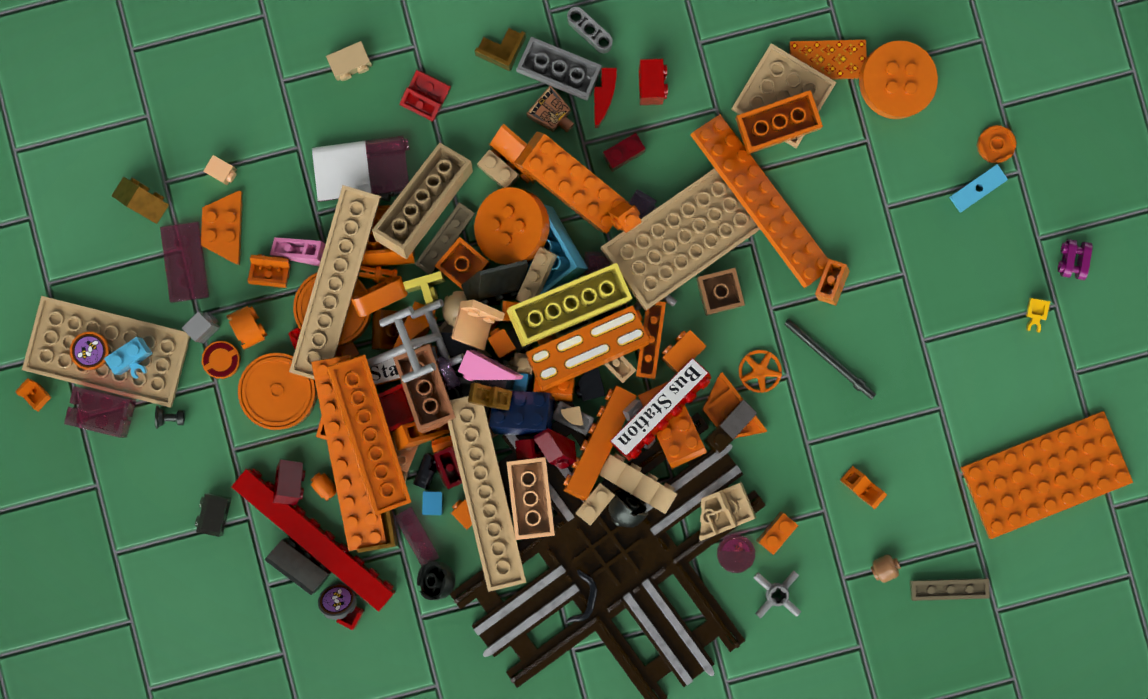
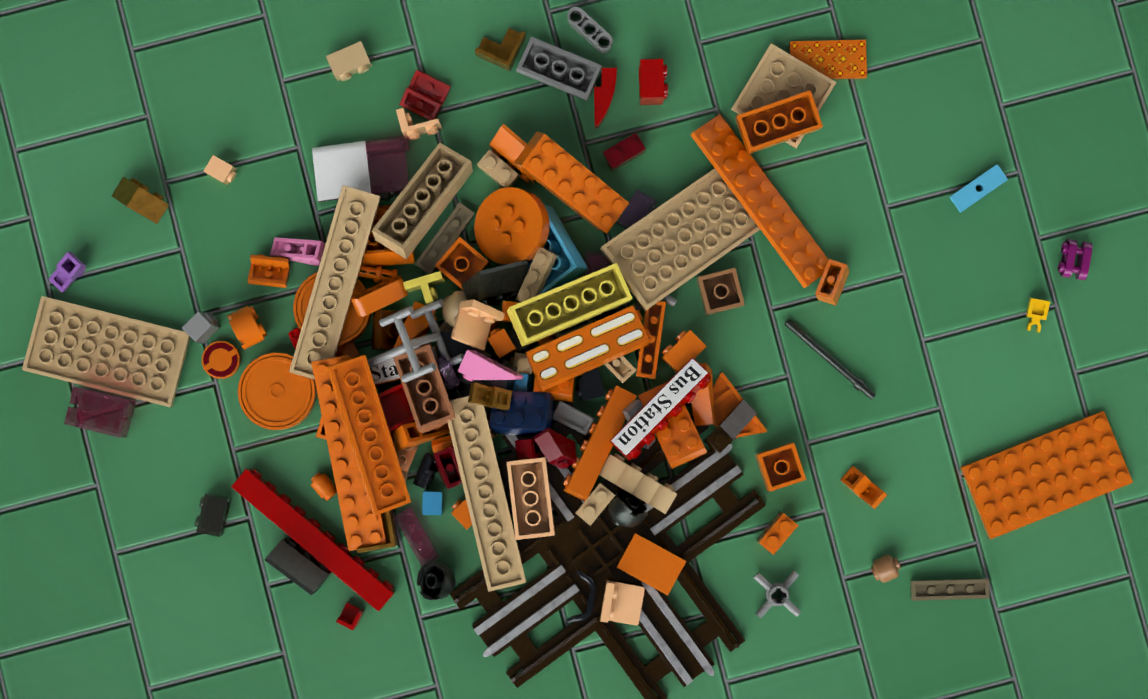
(33, 394): orange bracket -> none
(67, 271): none -> medium lavender brick
(89, 350): tile -> none
(129, 357): medium azure brick -> none
(161, 417): pearl dark grey piece -> none
(184, 262): clear pink tile -> none
(223, 227): orange wing -> none
(288, 482): dark red brick -> none
(337, 601): tile -> none
(414, 131): none -> light nougat bracket
(551, 111): nougat torso -> none
(573, 415): tan tile -> none
(622, 603): none -> light nougat bracket
(625, 217): orange brick -> none
(651, 564): none -> orange tile
(704, 403): none -> orange slope
(725, 511): tan slope -> none
(736, 553): clear pink tile -> none
(760, 371): orange wheel -> none
(780, 467): none -> orange brick
(898, 80): orange brick -> none
(996, 144): orange tile -> none

